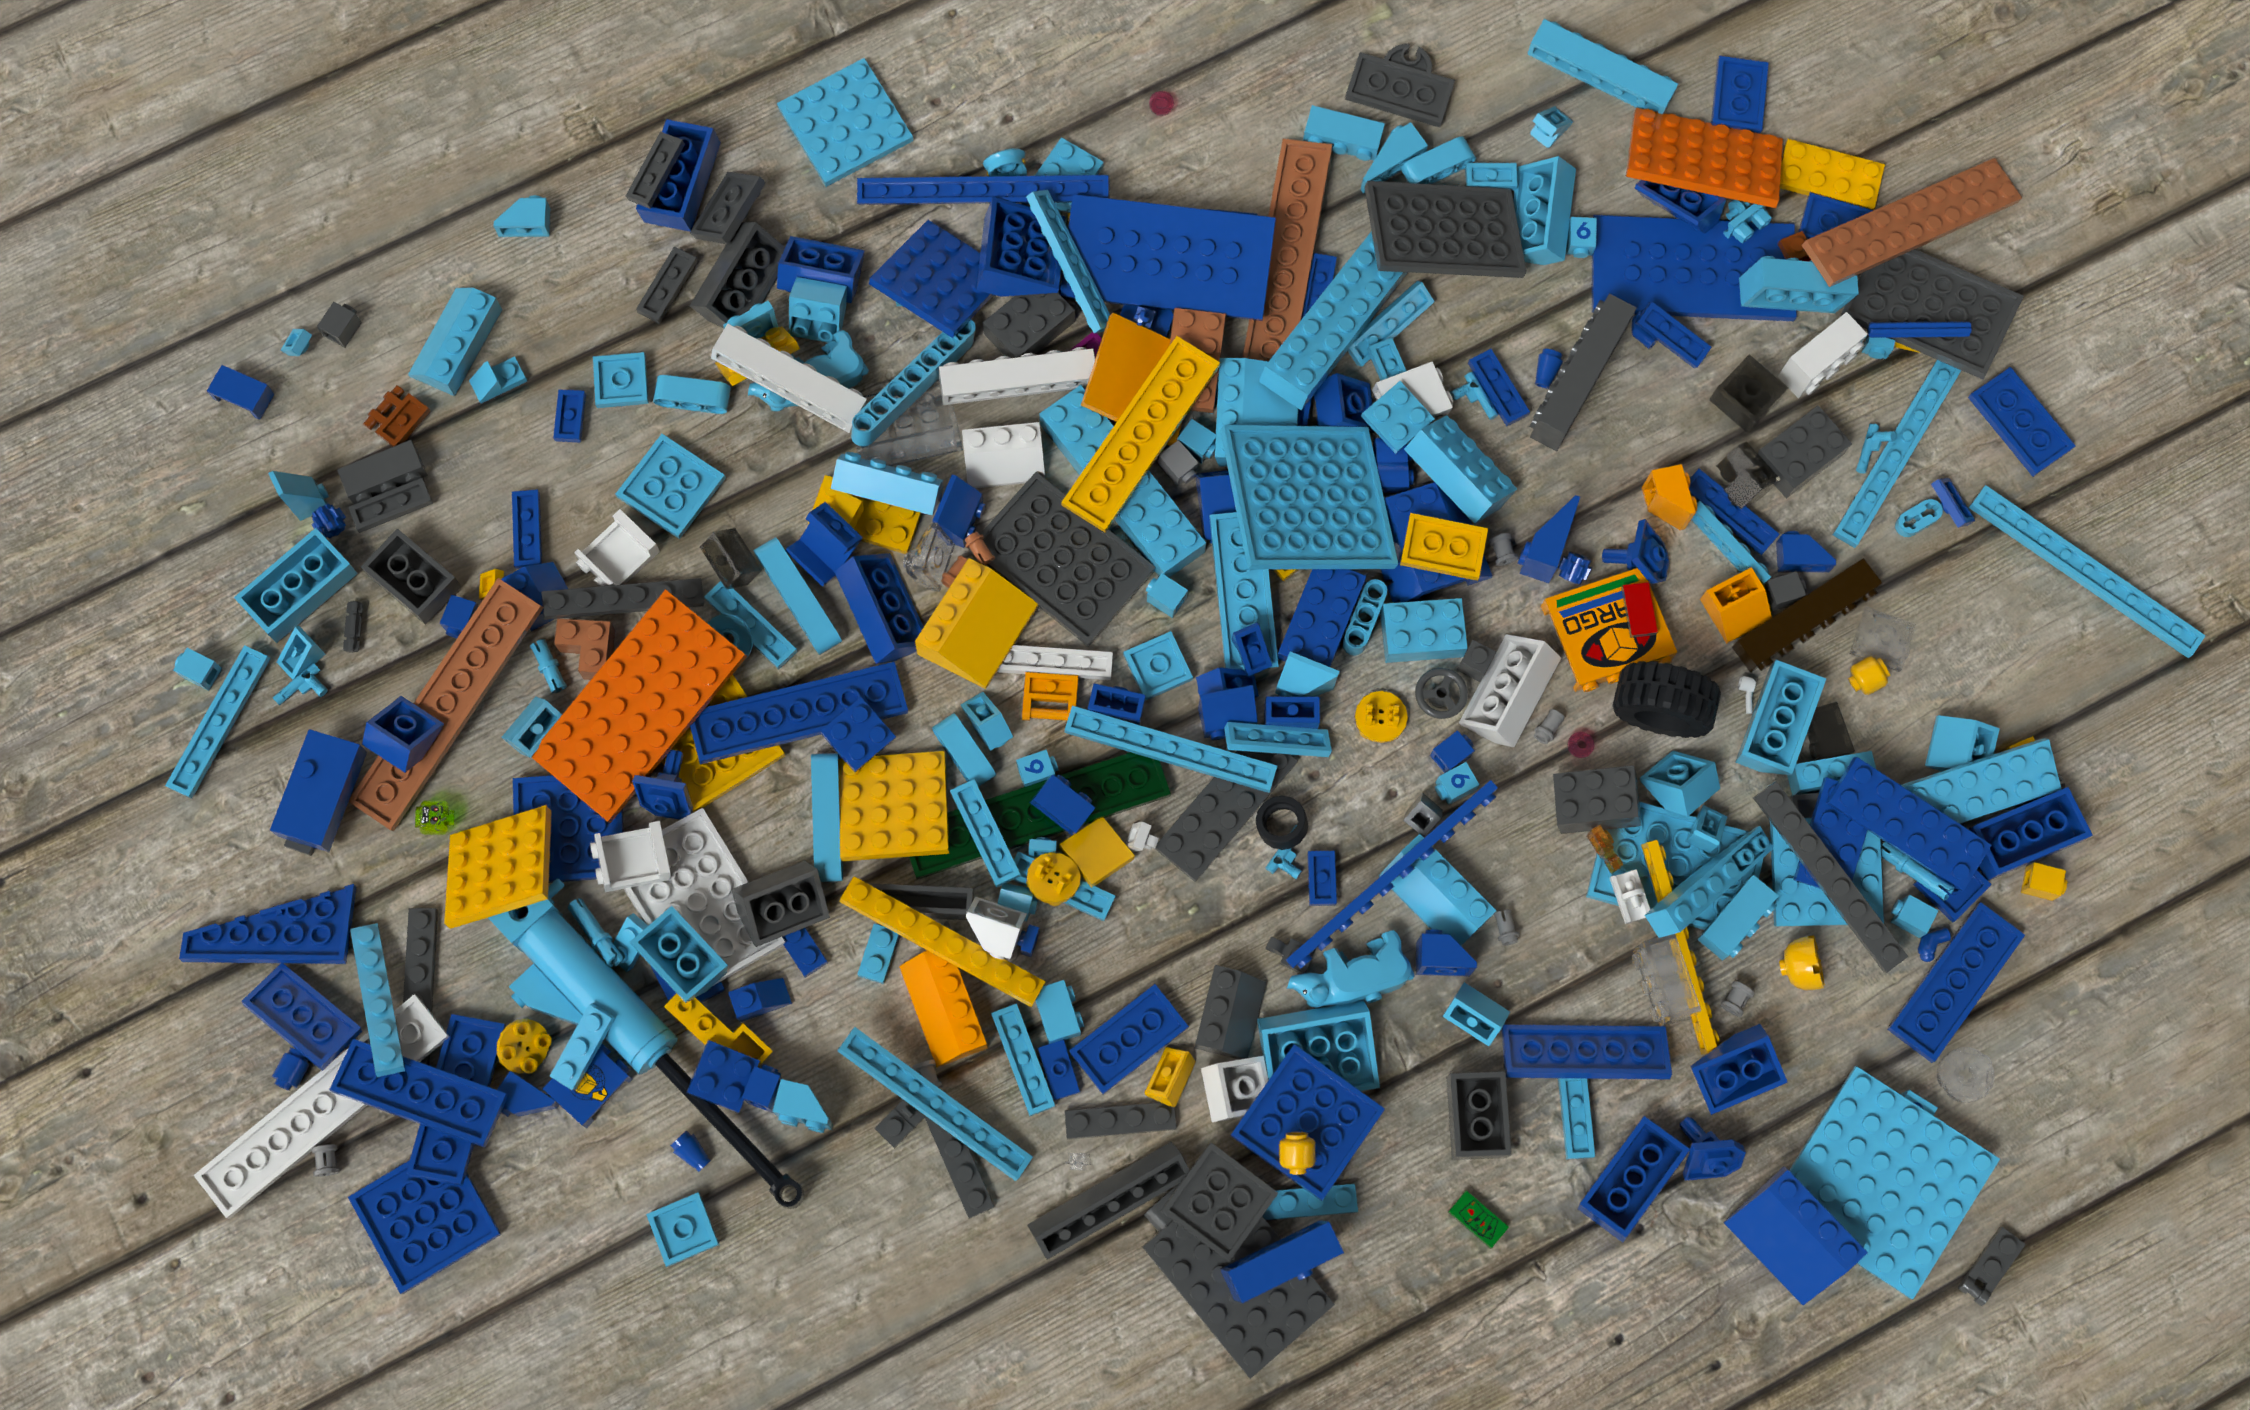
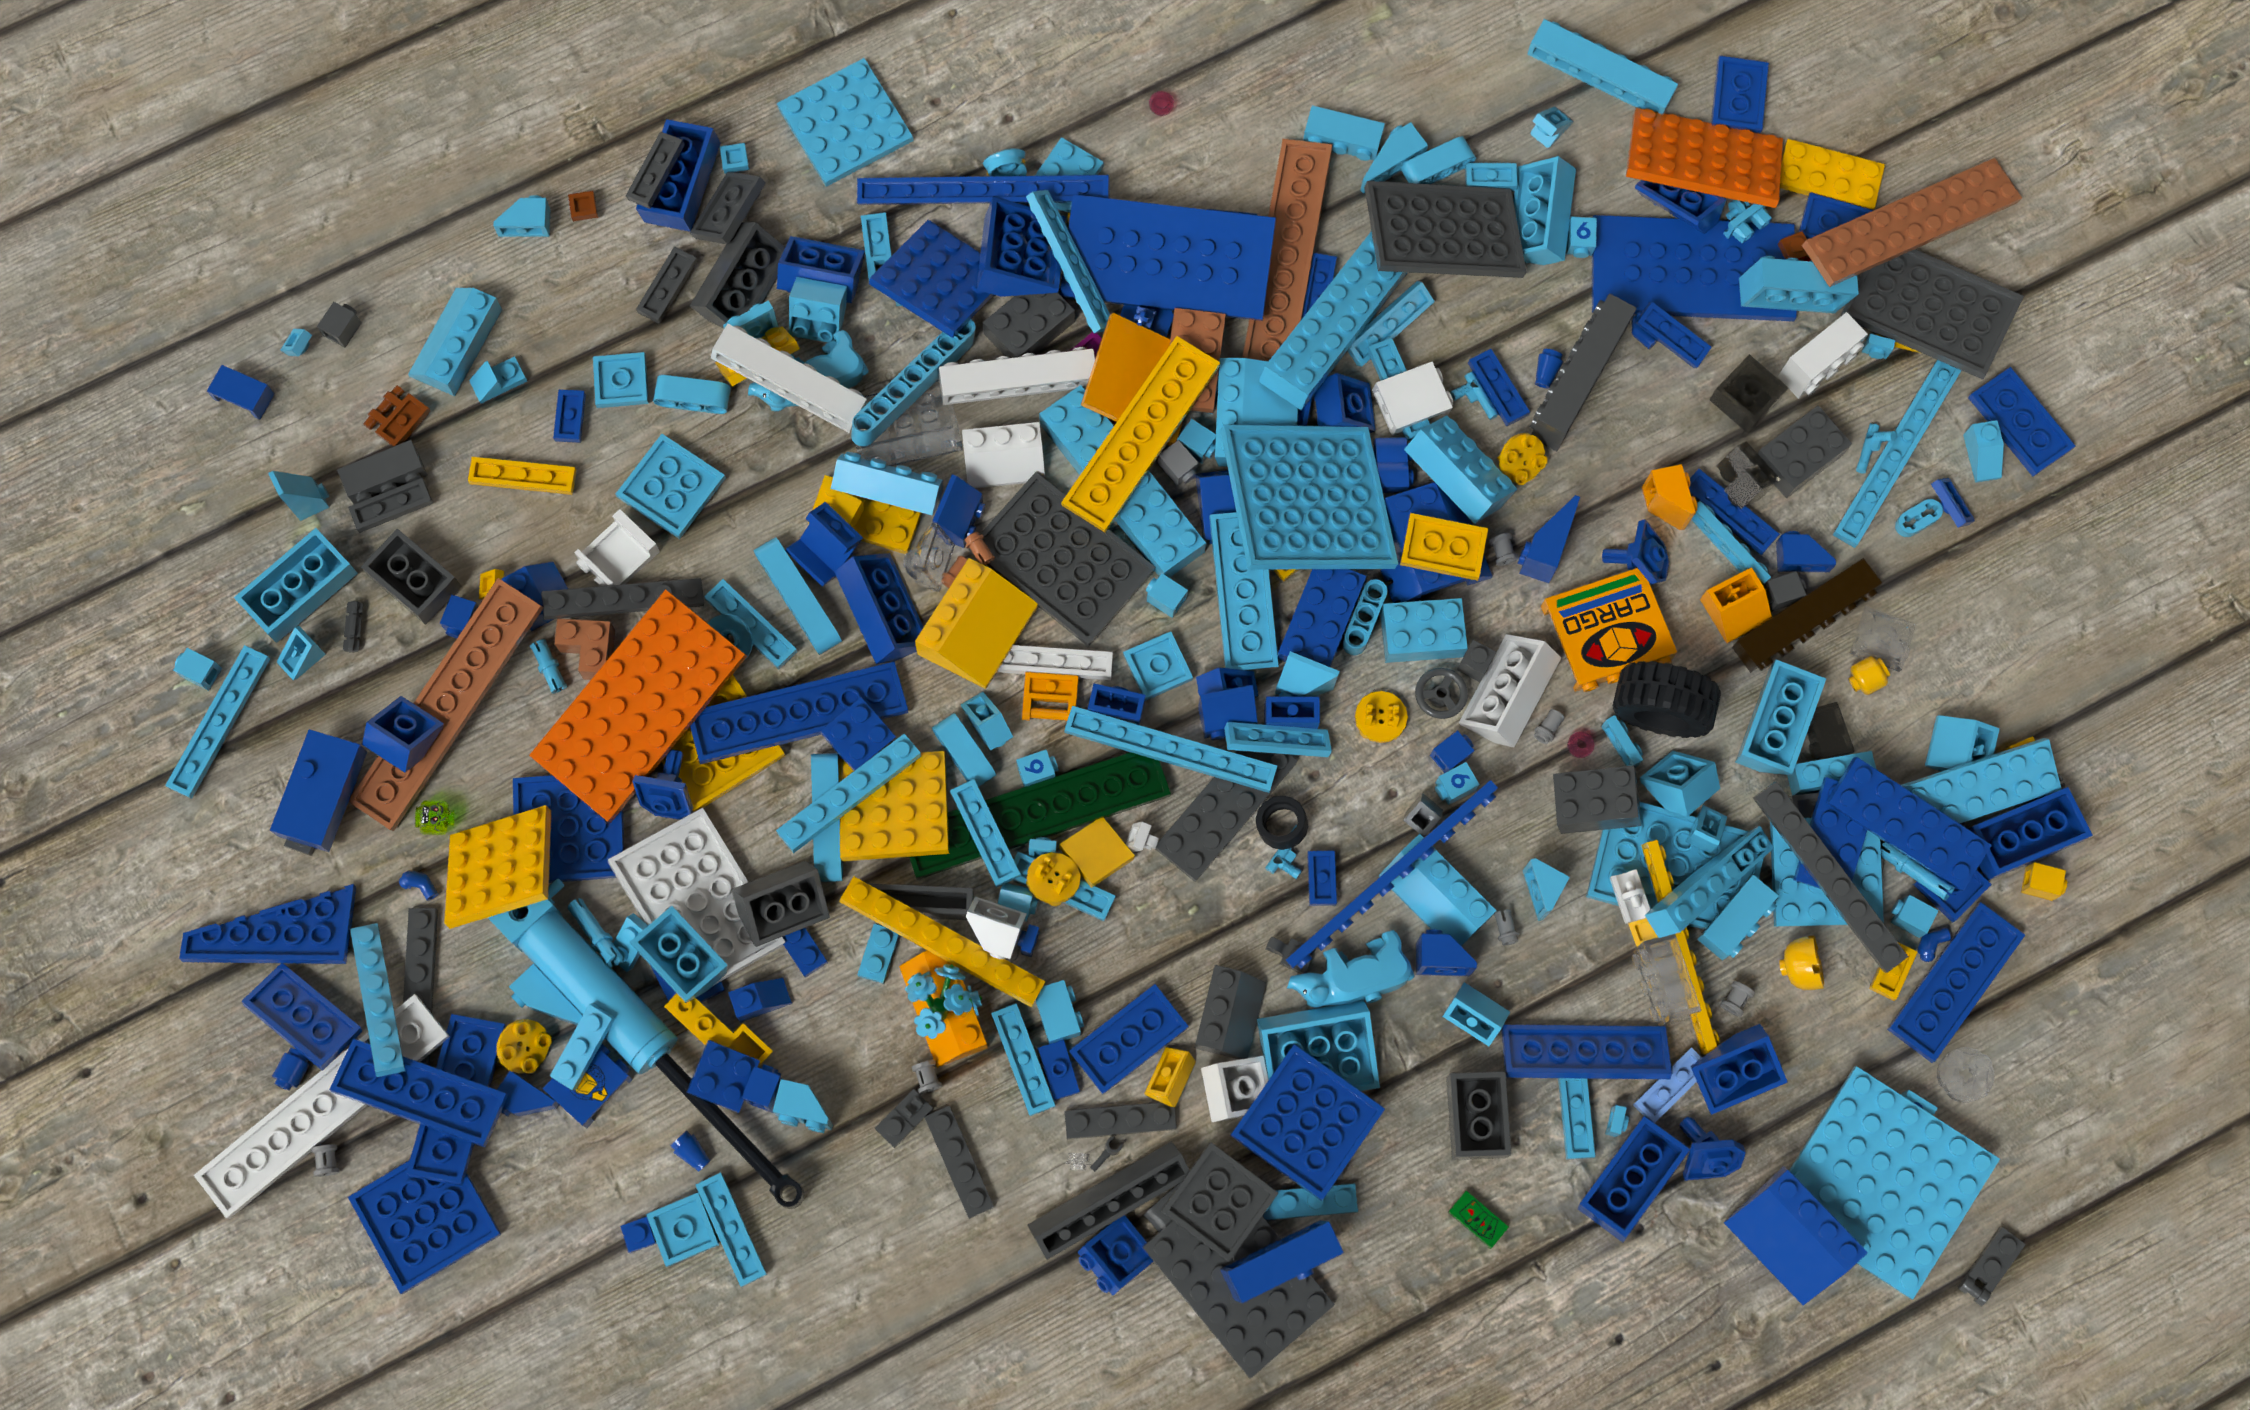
(302, 684): medium azure hose -> none
(329, 520): blue gear -> none
(419, 880): none -> blue arm
(522, 475): none -> yellow plate
(526, 528): blue plate -> none
(531, 726): medium azure brick -> none
(583, 206): none -> dark orange plate
(631, 858): white panel -> none
(638, 1235): none -> blue plate
(730, 558): clear smoke brick -> none
(731, 1230): none -> medium azure plate
(734, 158): none -> medium azure plate
(848, 793): none -> medium azure plate
(875, 240): none -> medium azure plate
(935, 1104): medium azure plate -> none
(954, 999): none -> medium azure plant
(1063, 804): blue brick -> none
(1105, 1154): none -> dark grey hand
(1115, 1255): none -> blue plate
(1252, 649): blue slope -> none
(1297, 1152): yellow head -> none
(1397, 417): medium azure plate -> none
(1401, 85): dark grey plate -> none
(1531, 452): none -> yellow plate
(1544, 886): none -> medium azure slope
(1575, 568): blue gear -> none
(1602, 843): clear orange plate -> none
(1617, 734): none -> medium azure plate
(1617, 1121): none -> medium azure plate
(1639, 610): red tile -> none
(1641, 931): none -> yellow plate
(1667, 1092): none -> light blue plate
(1747, 684): white hand -> none
(1891, 983): none -> yellow plate
(1919, 329): blue axle -> none
(1985, 450): none -> medium azure slope
(2087, 571): medium azure plate -> none

